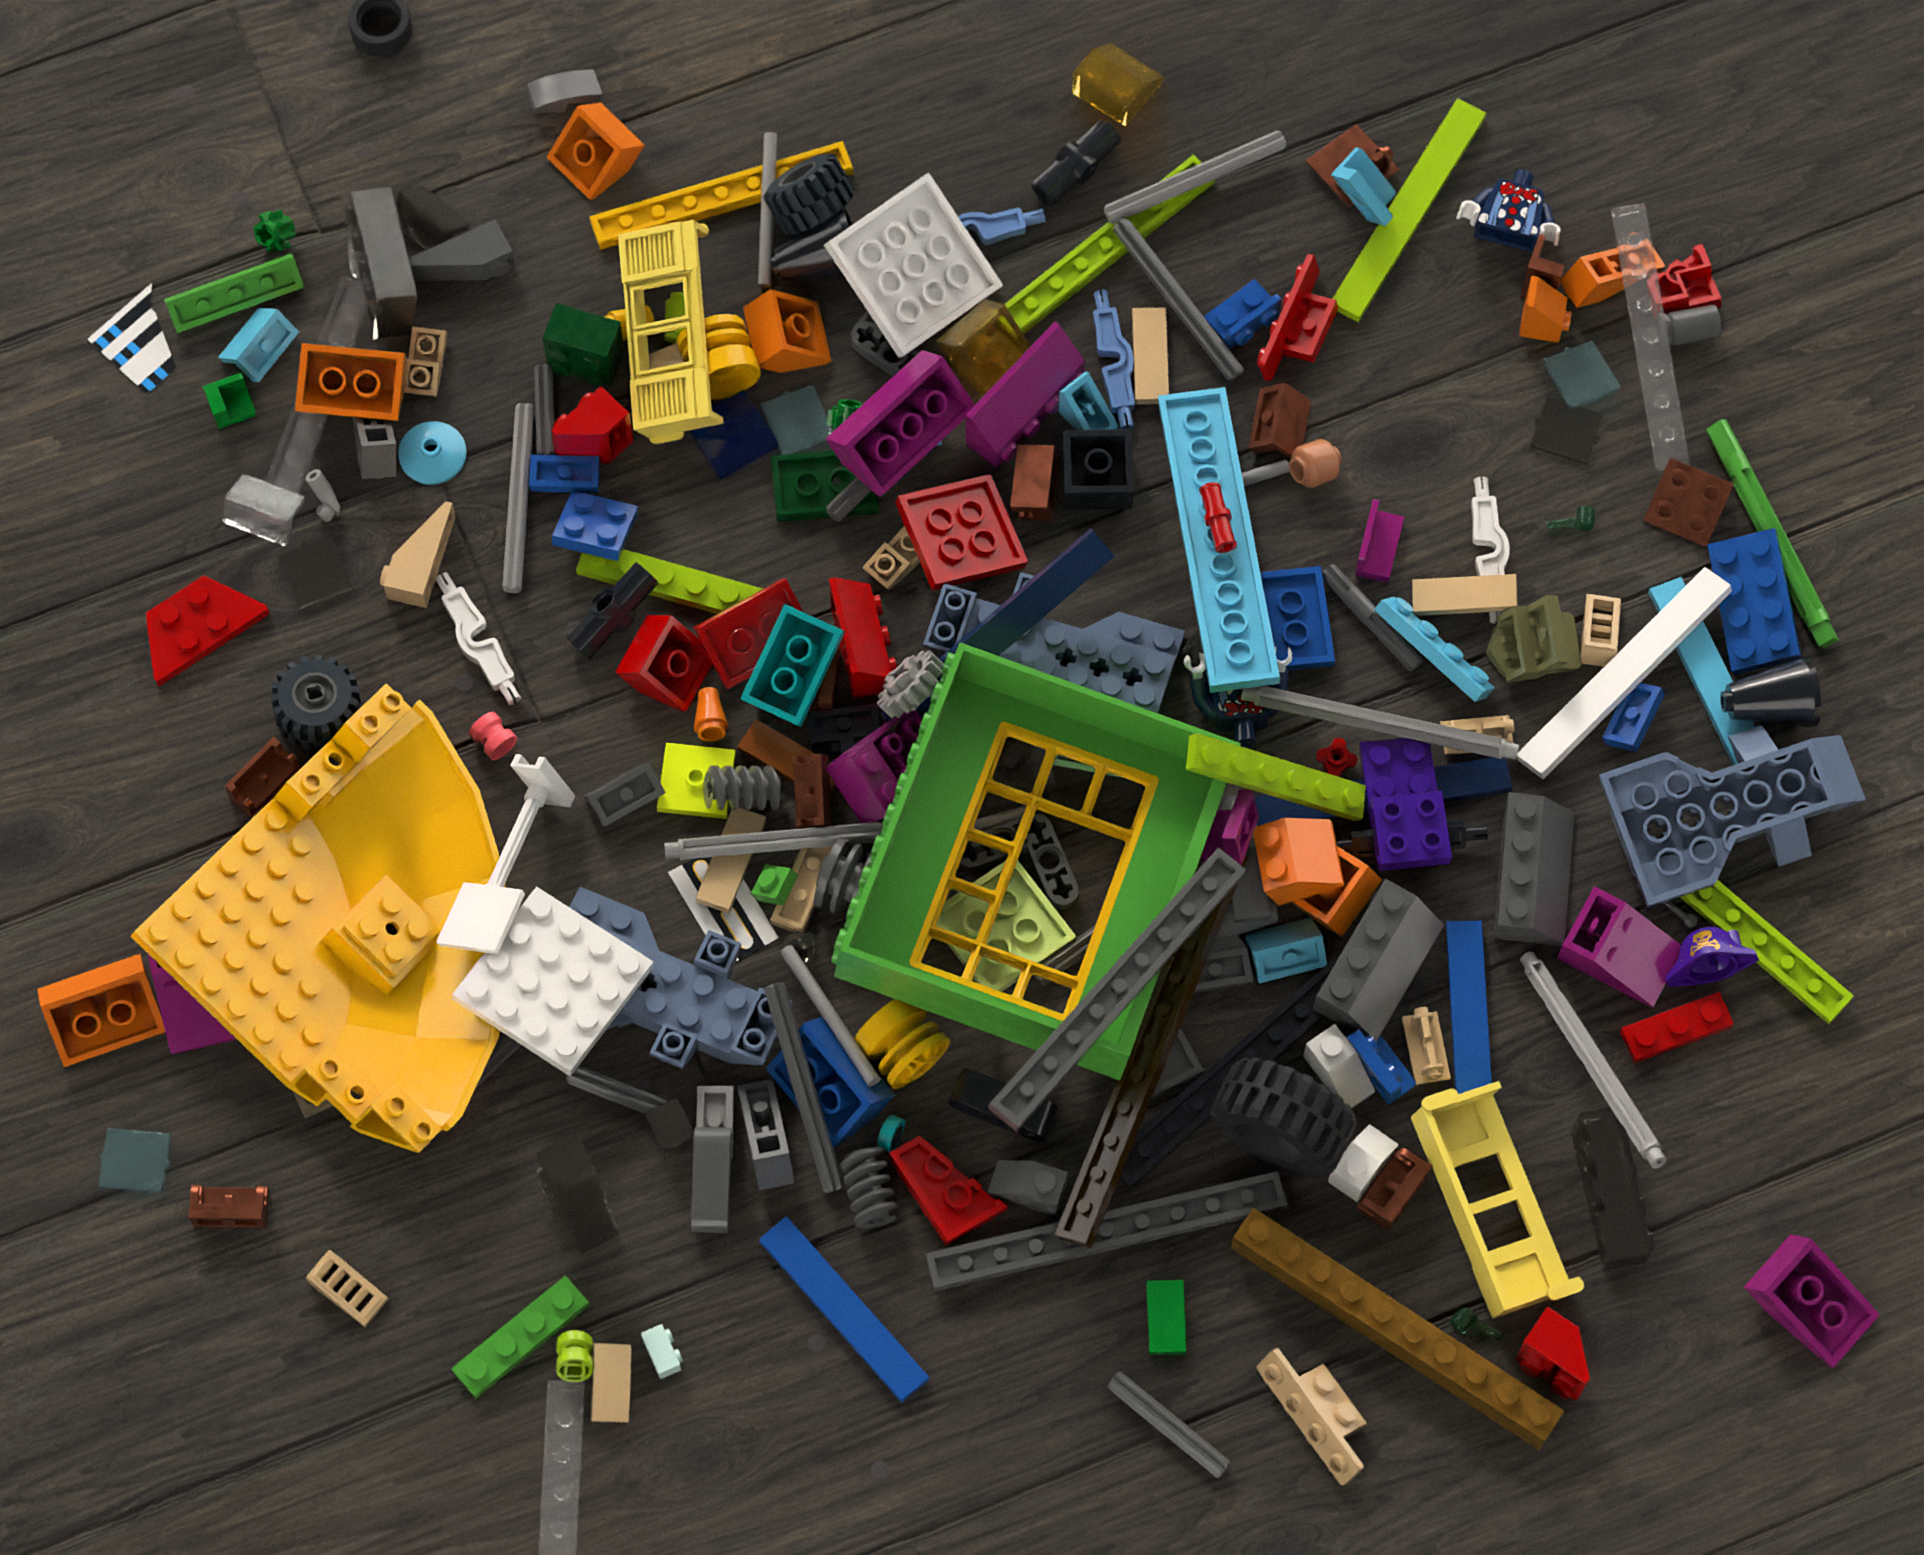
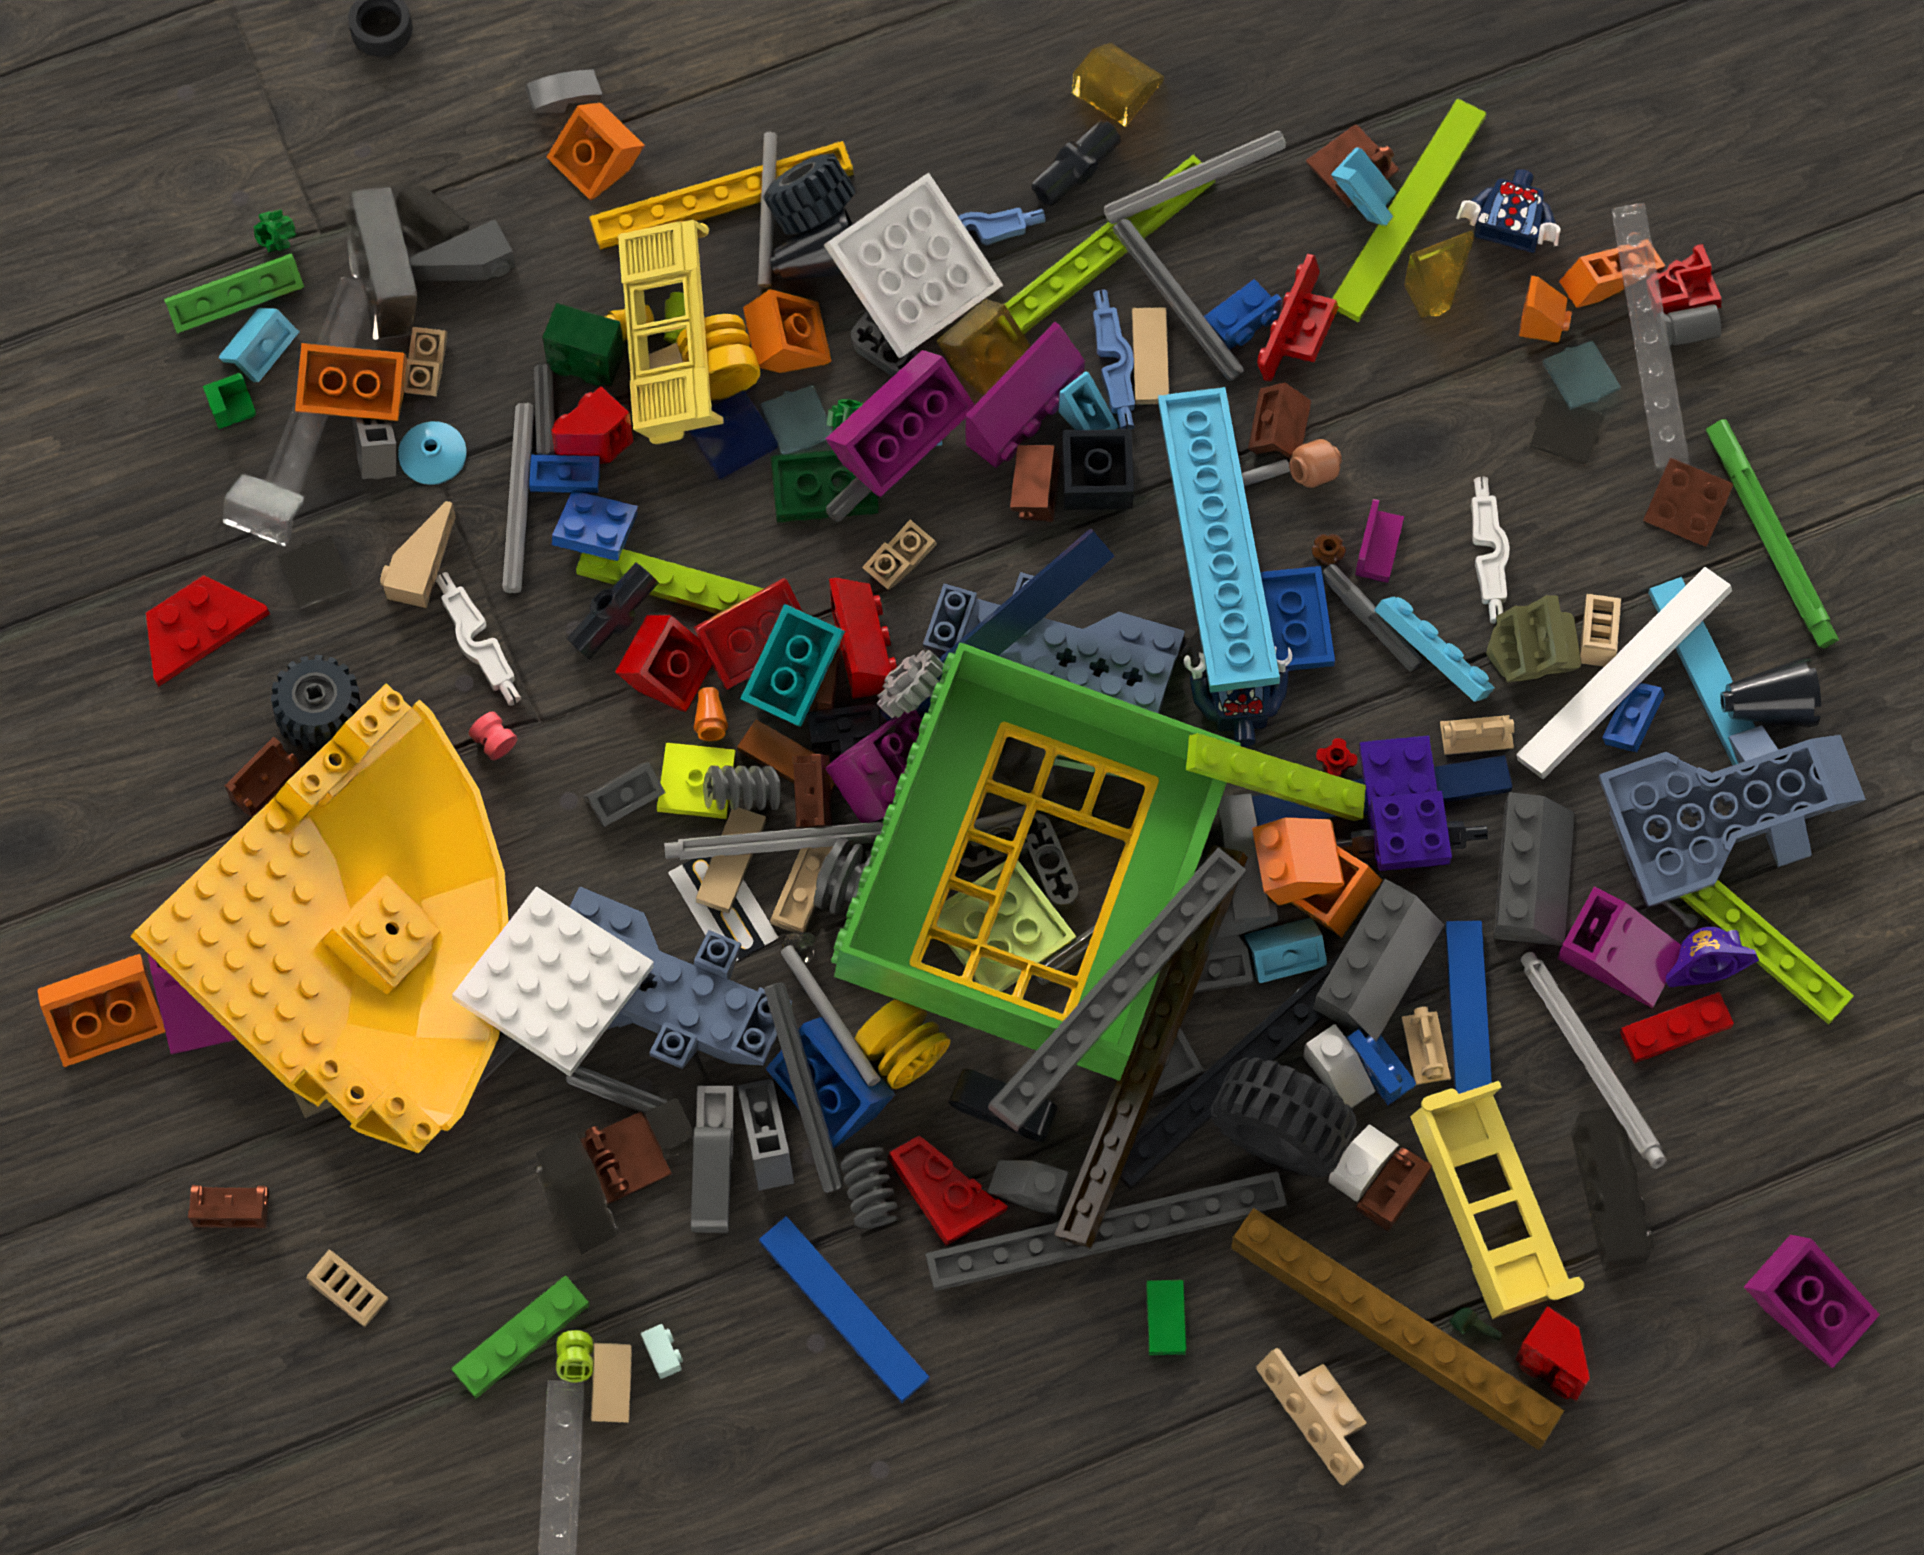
(134, 1160): clear light blue piece -> none
(136, 343): sticker -> none
(325, 493): light grey arm -> none
(486, 912): white piece -> none
(625, 1156): none -> copper hinge
(774, 884): bright green plate -> none
(891, 1133): teal tile -> none
(961, 532): red plate -> none
(1168, 1424): dark grey axle -> none
(1217, 517): red pin -> none
(1233, 828): magenta panel -> none
(1328, 557): none -> reddish brown plate
(1380, 722): light grey piece -> none
(1437, 273): none -> clear yellow slope
(1464, 594): tan tile -> none
(1544, 269): copper panel -> none
(1583, 521): clear green hand -> none
(1759, 609): blue plate -> none

